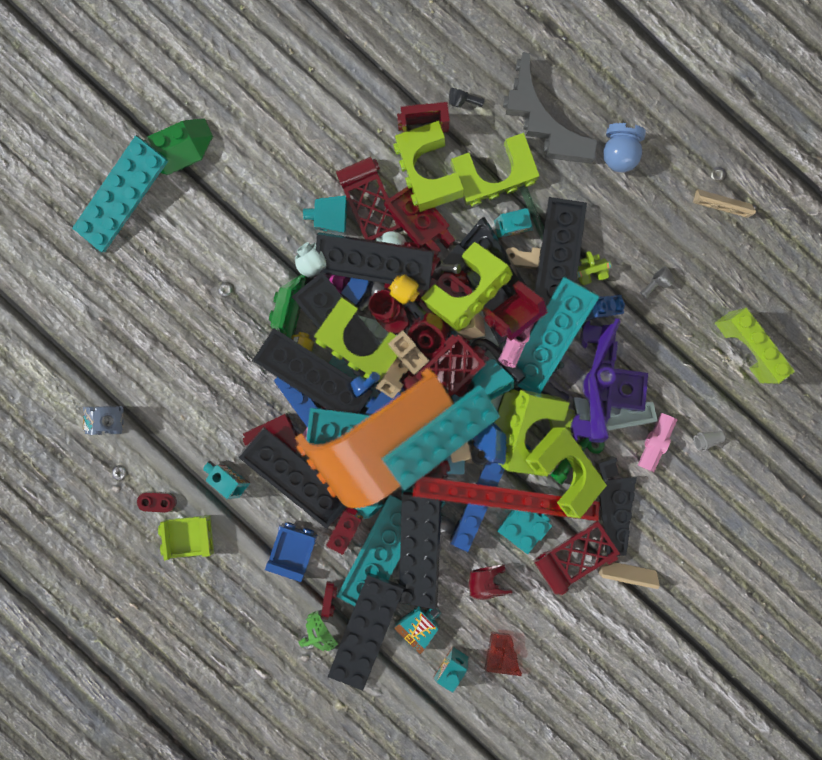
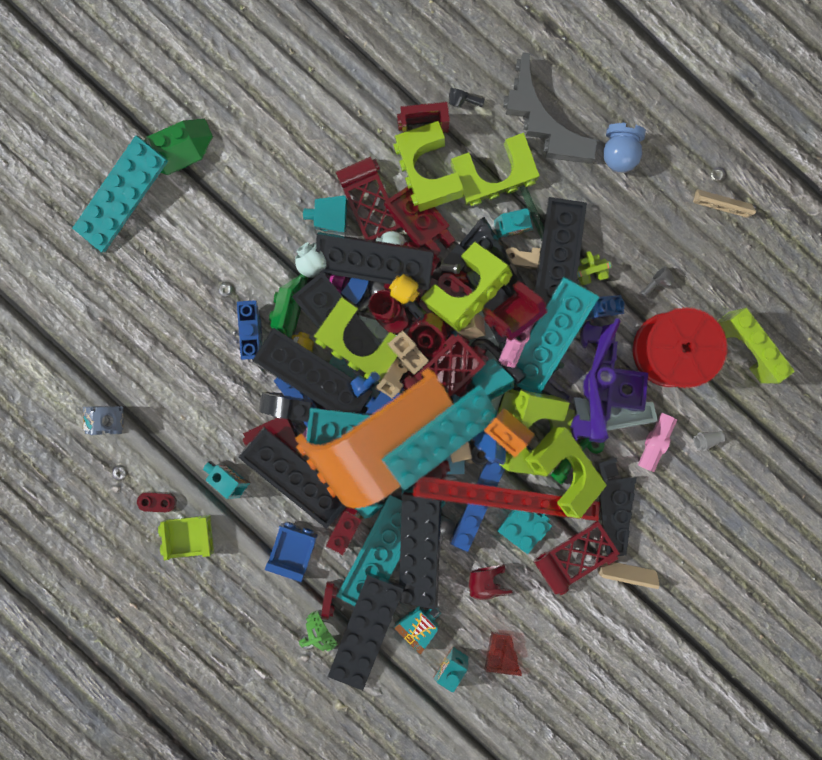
(249, 329): none -> blue slope
(284, 407): none -> black arch
(509, 432): none -> orange panel
(680, 348): none -> red piece

